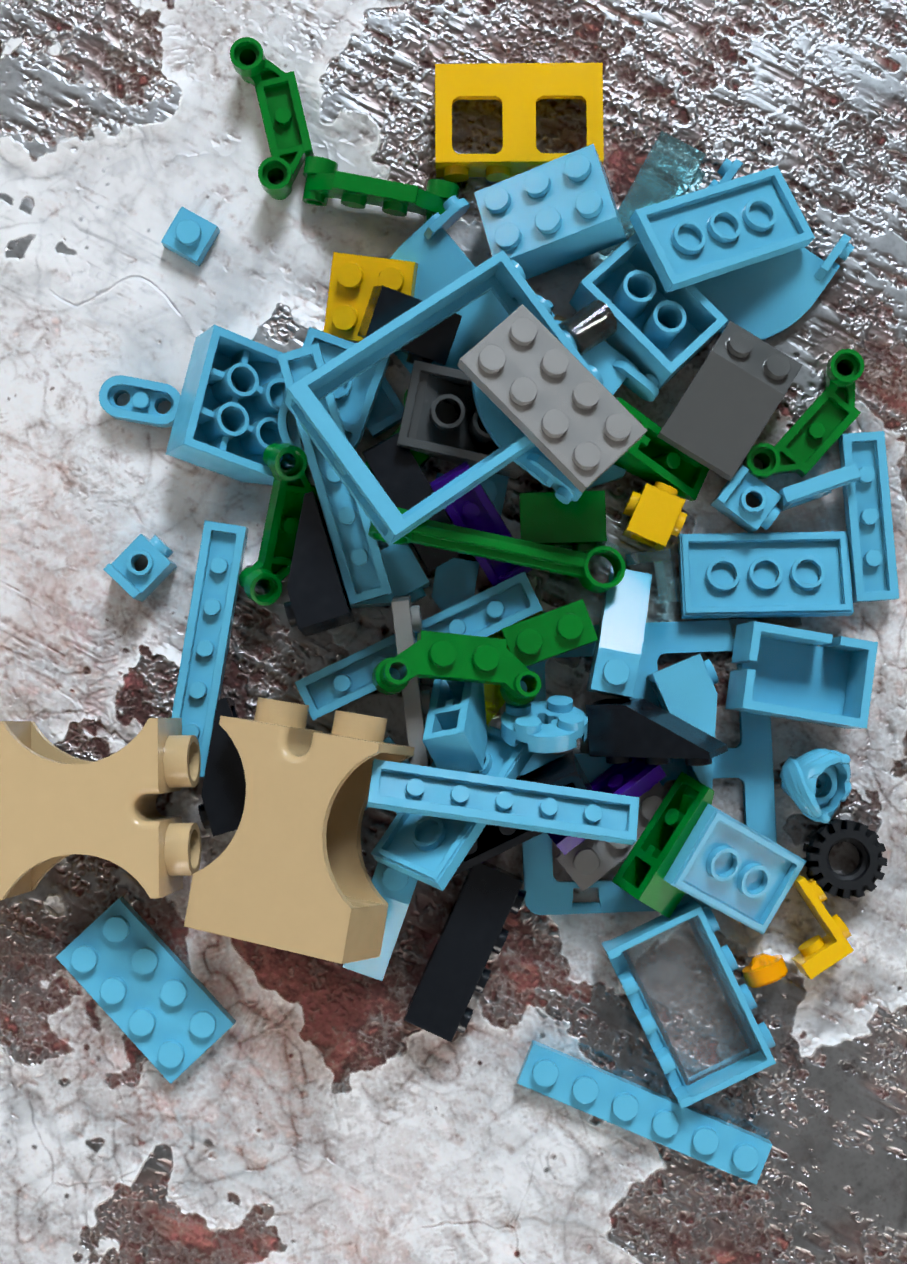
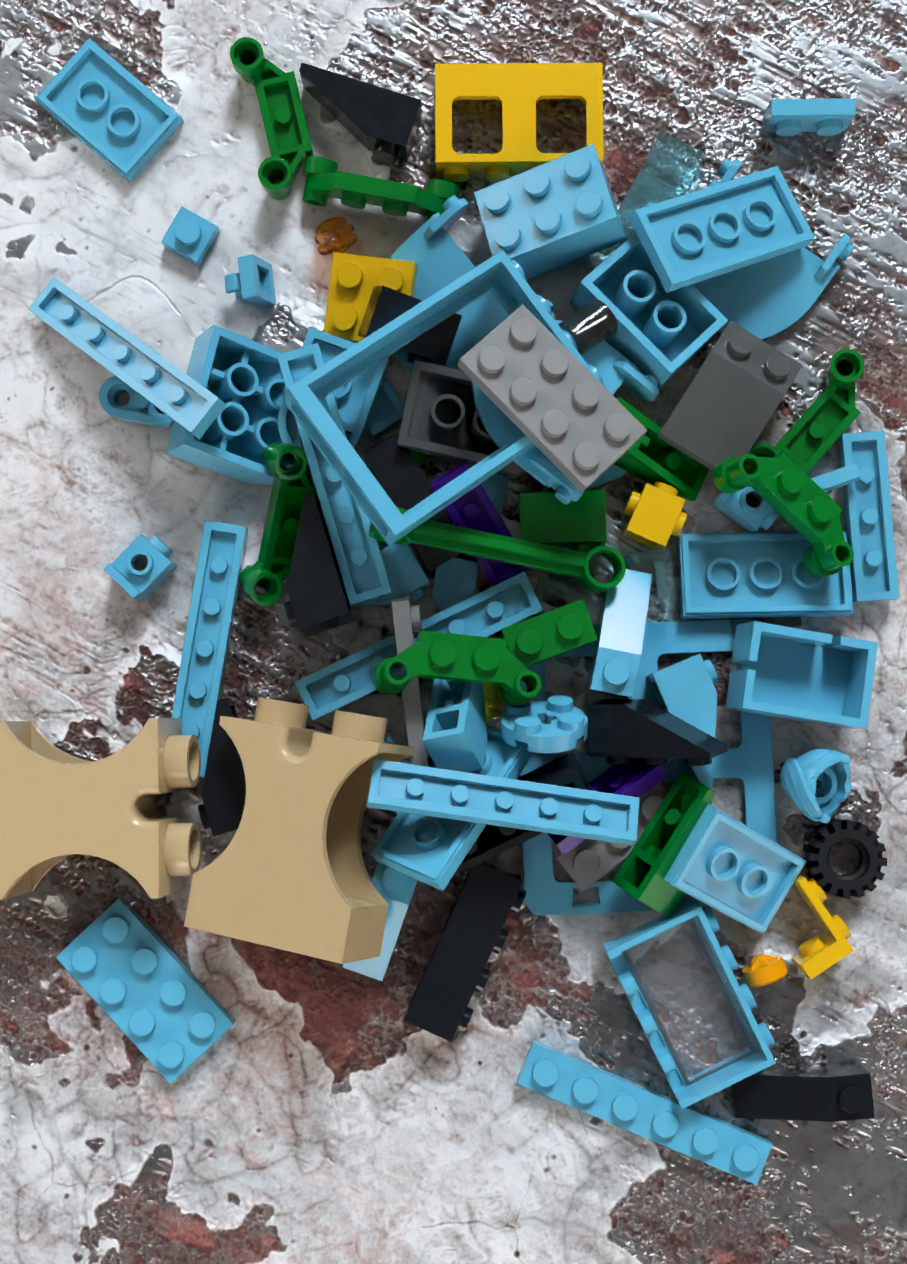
(109, 110): none -> medium azure tile
(128, 358): none -> medium azure plate
(253, 282): none -> medium azure tile
(335, 236): none -> clear orange plate
(374, 115): none -> black slope
(794, 116): none -> medium azure plate
(797, 500): none -> green plate
(806, 1094): none -> black slope

